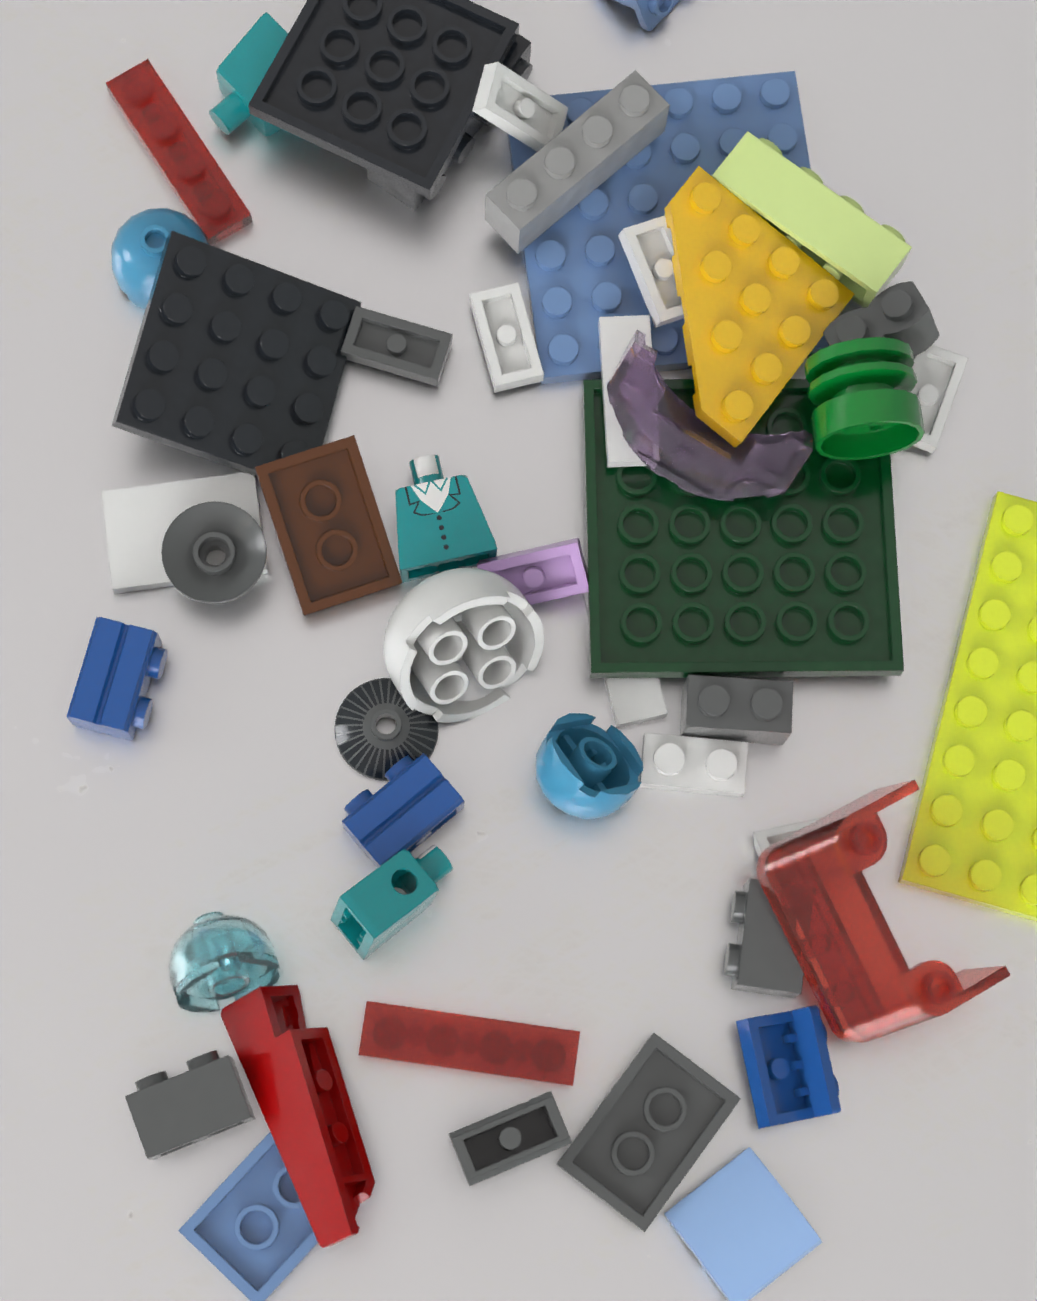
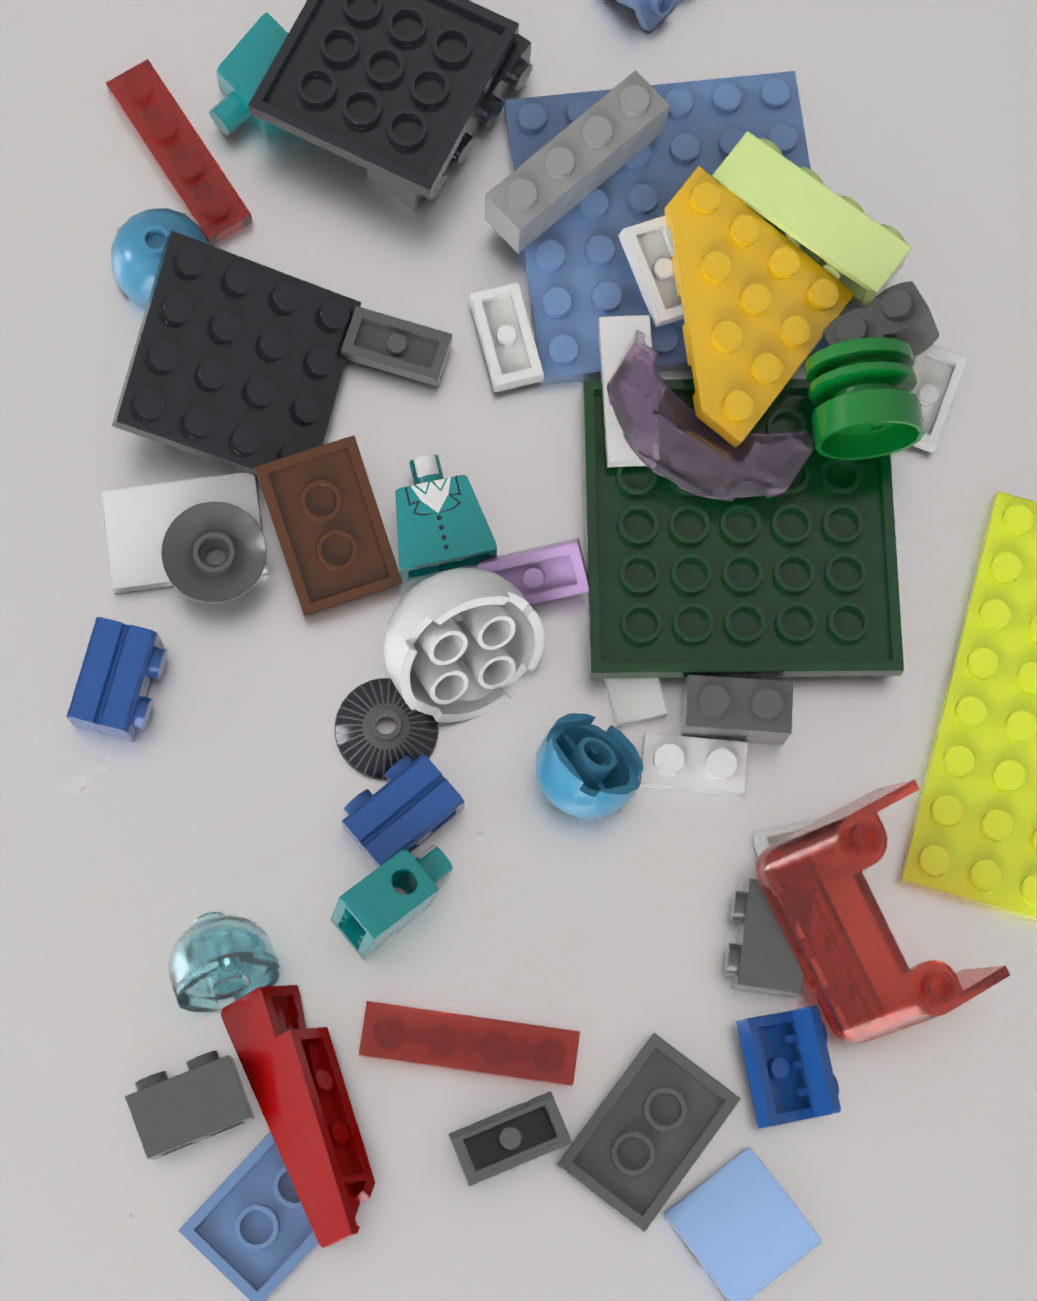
(518, 106): white plate -> none

